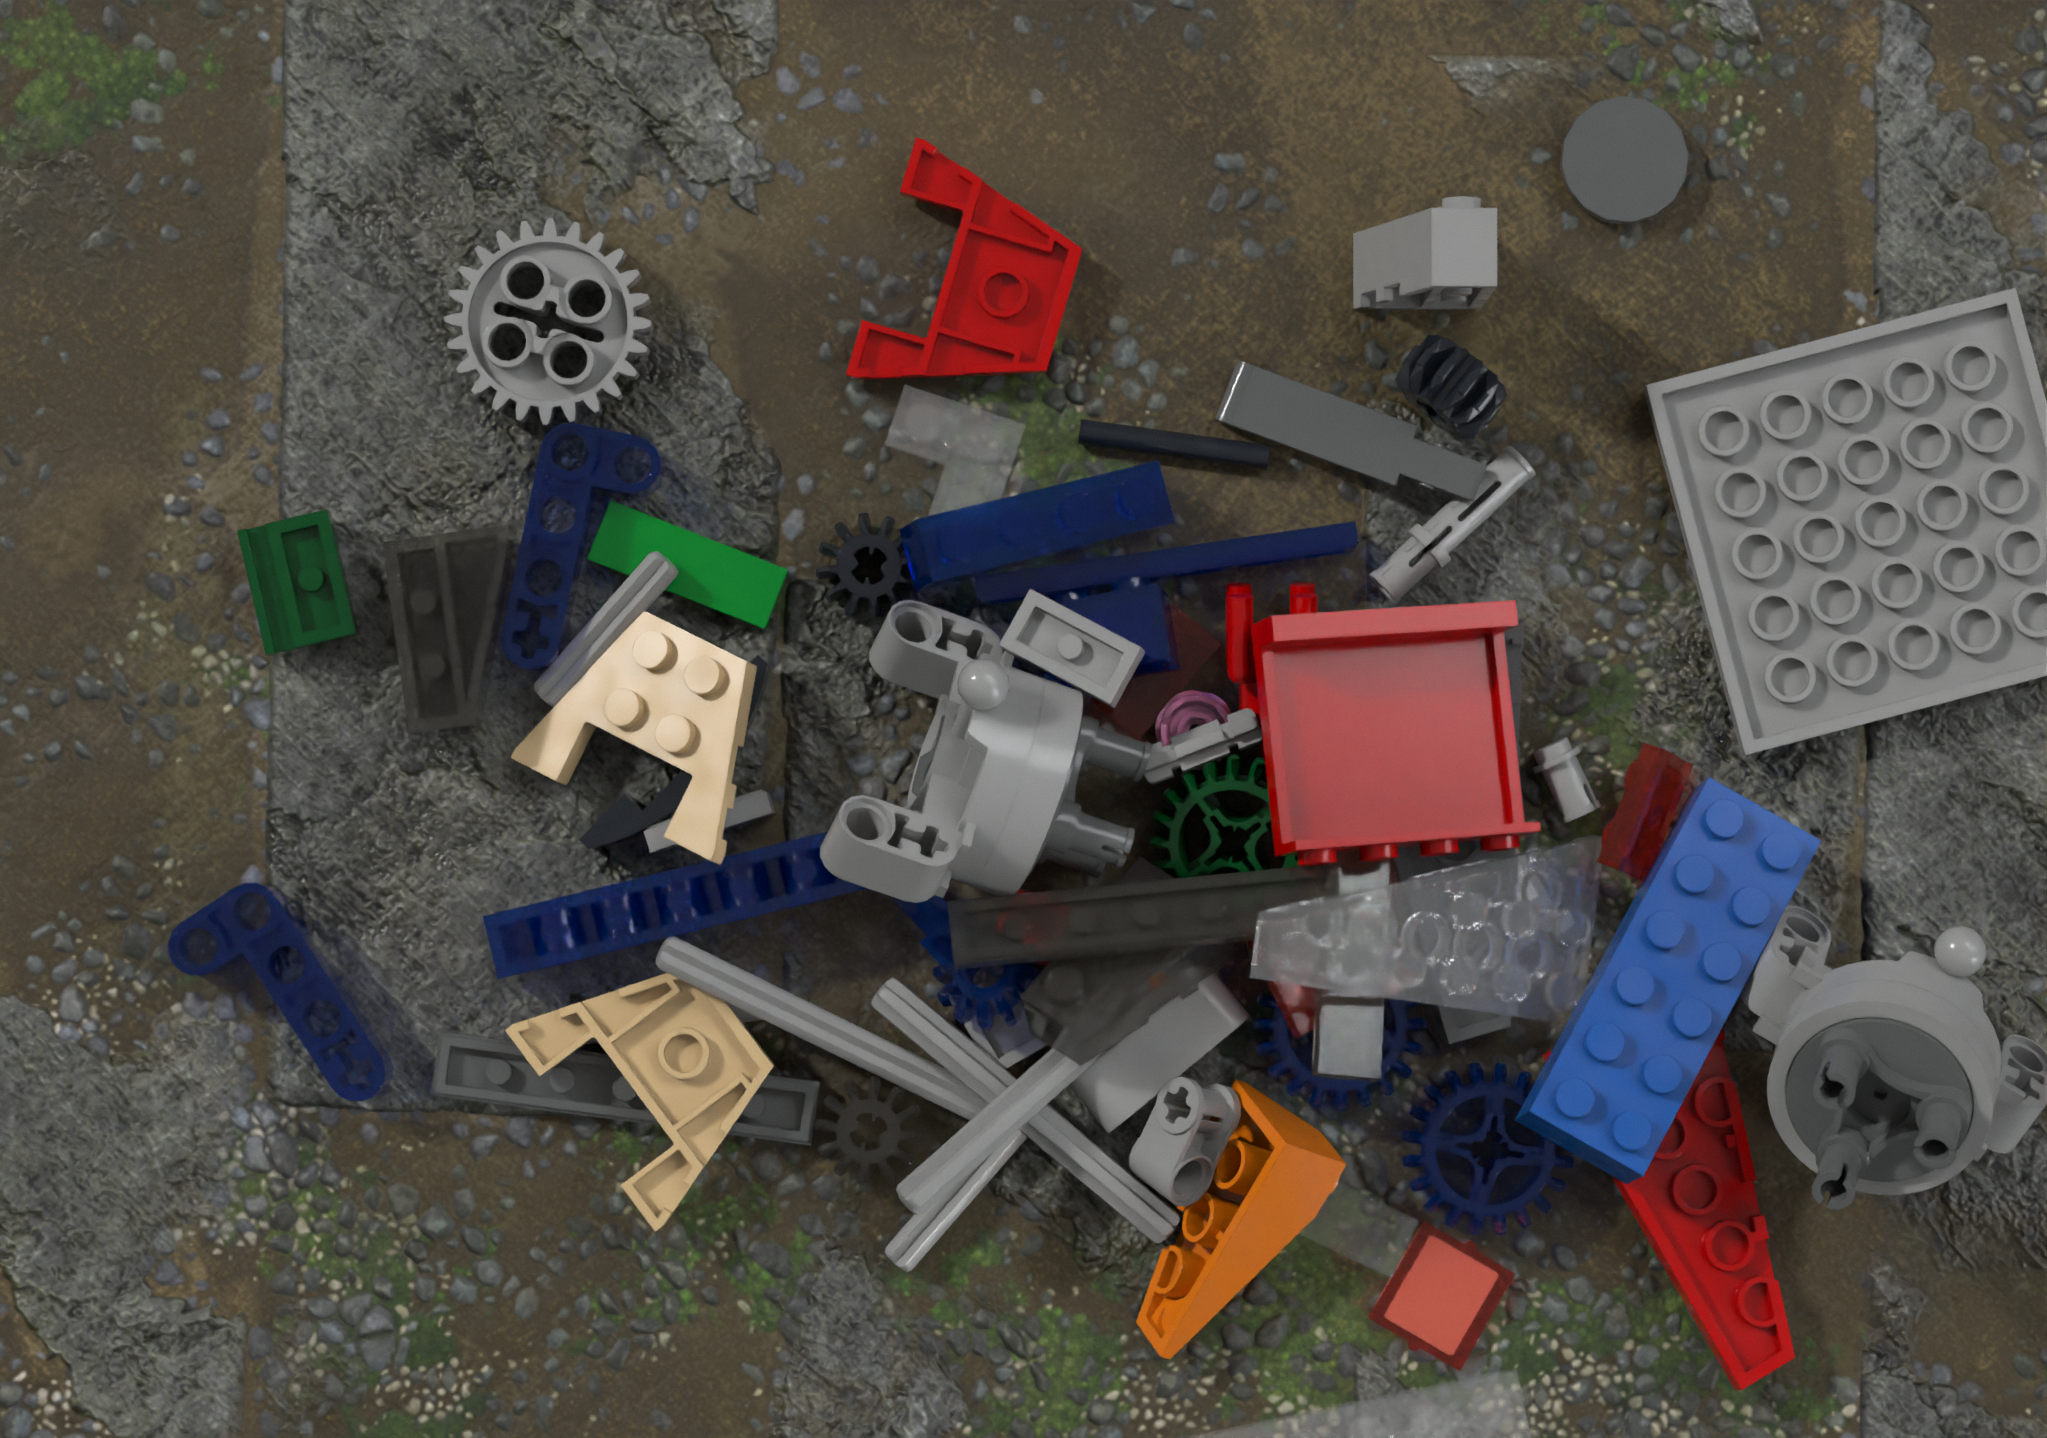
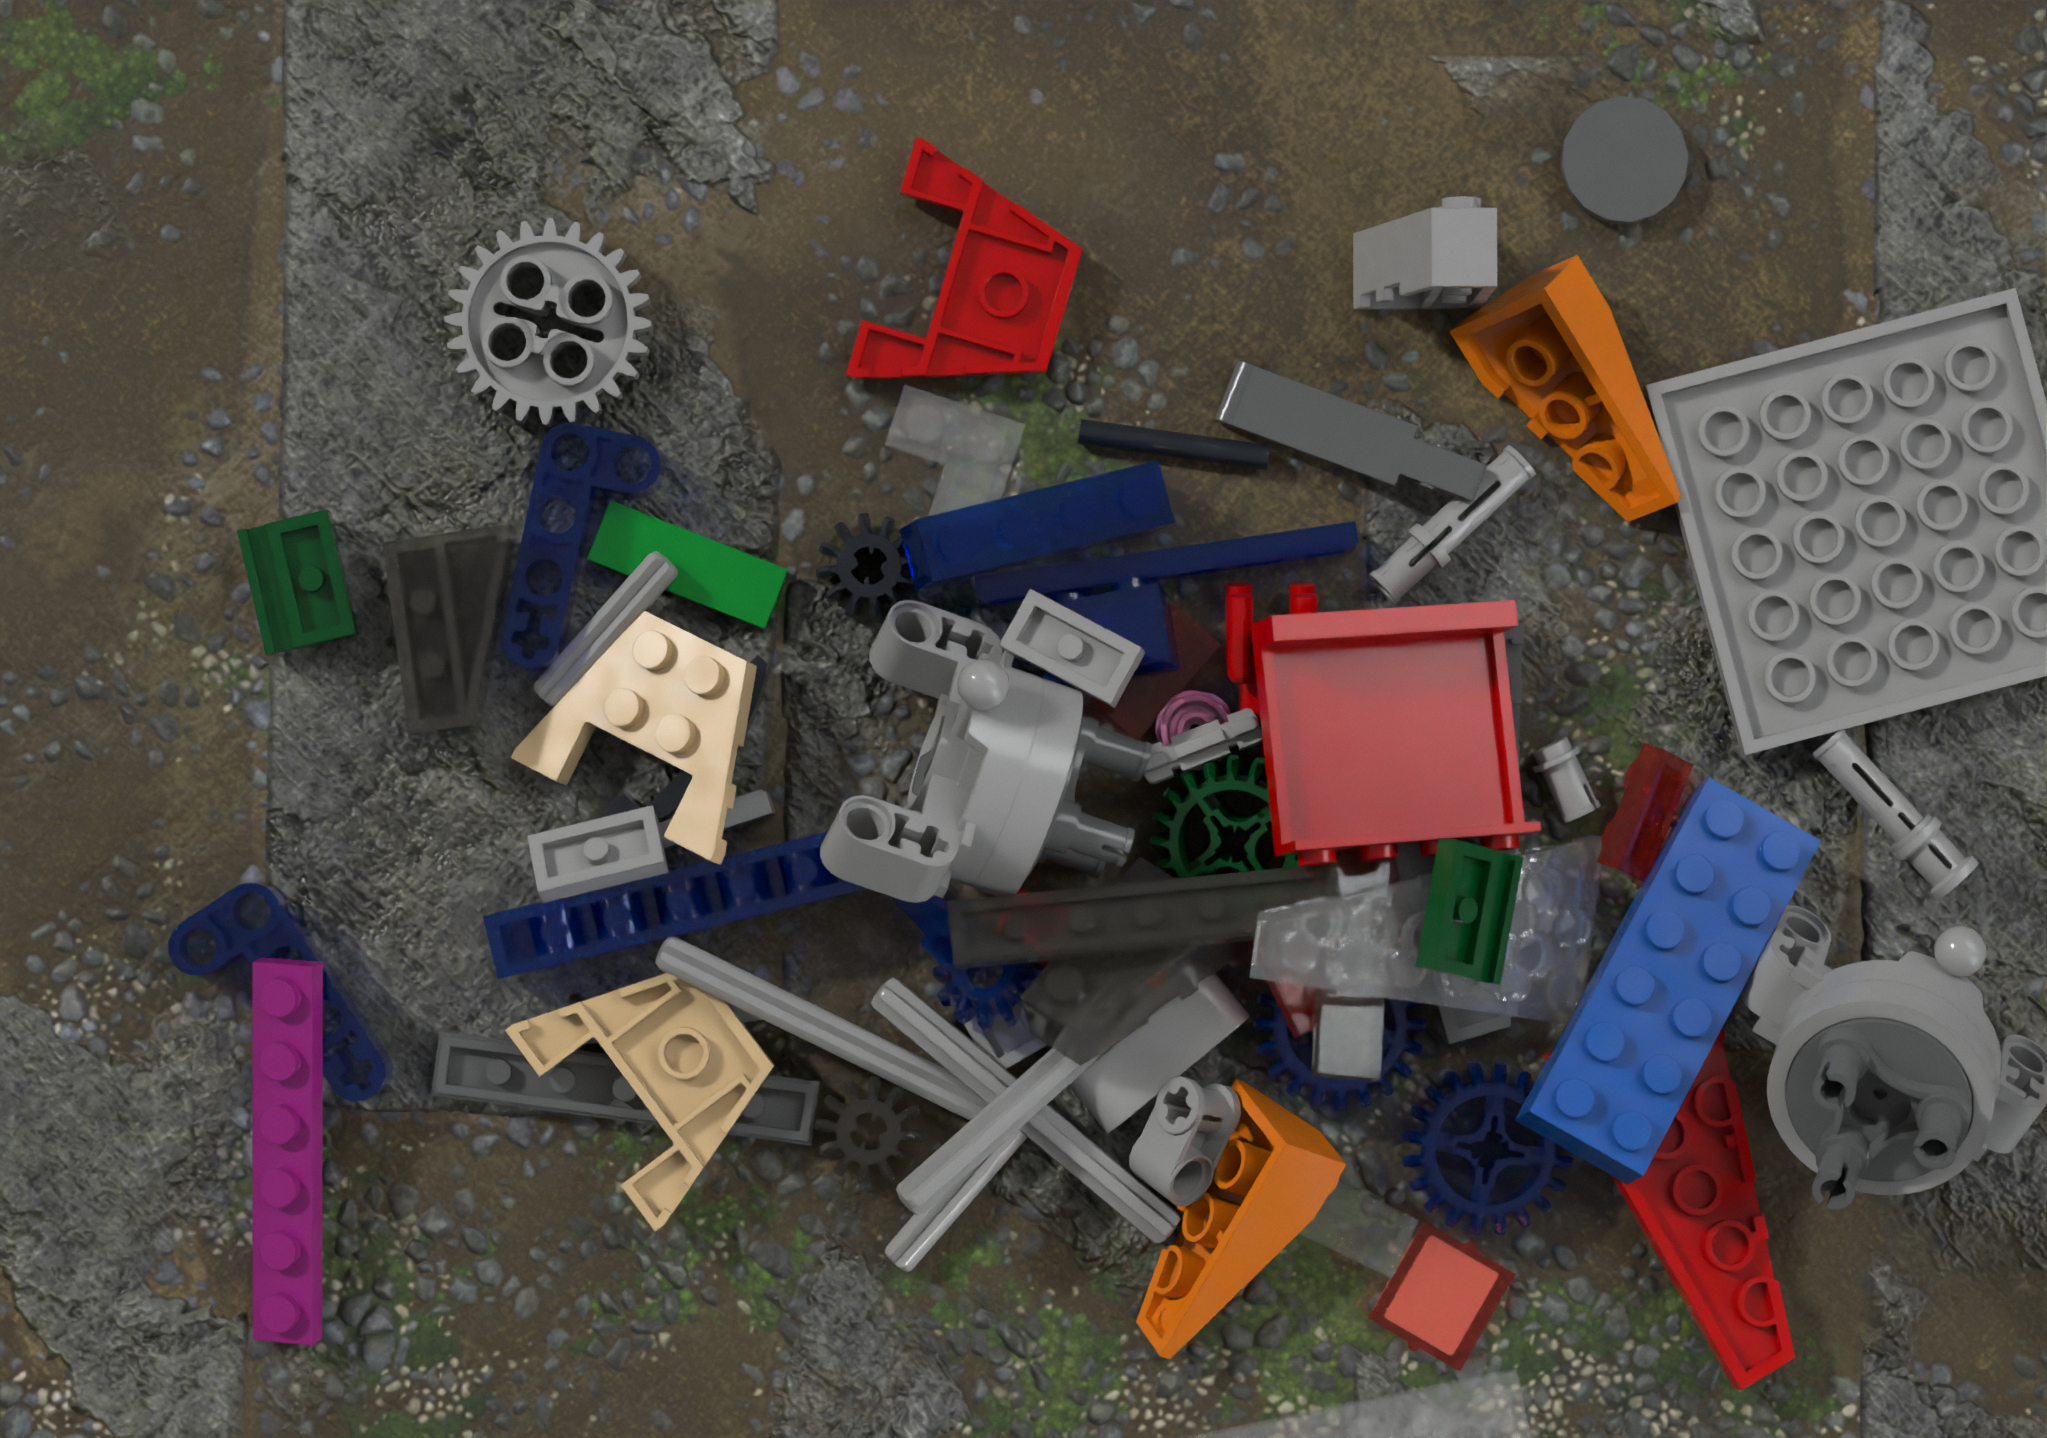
(287, 1149): none -> magenta plate
(597, 854): none -> light grey plate
(1450, 386): black gear -> none
(1469, 911): none -> dark green plate
(1568, 370): none -> orange wedge
(1913, 835): none -> light grey pin

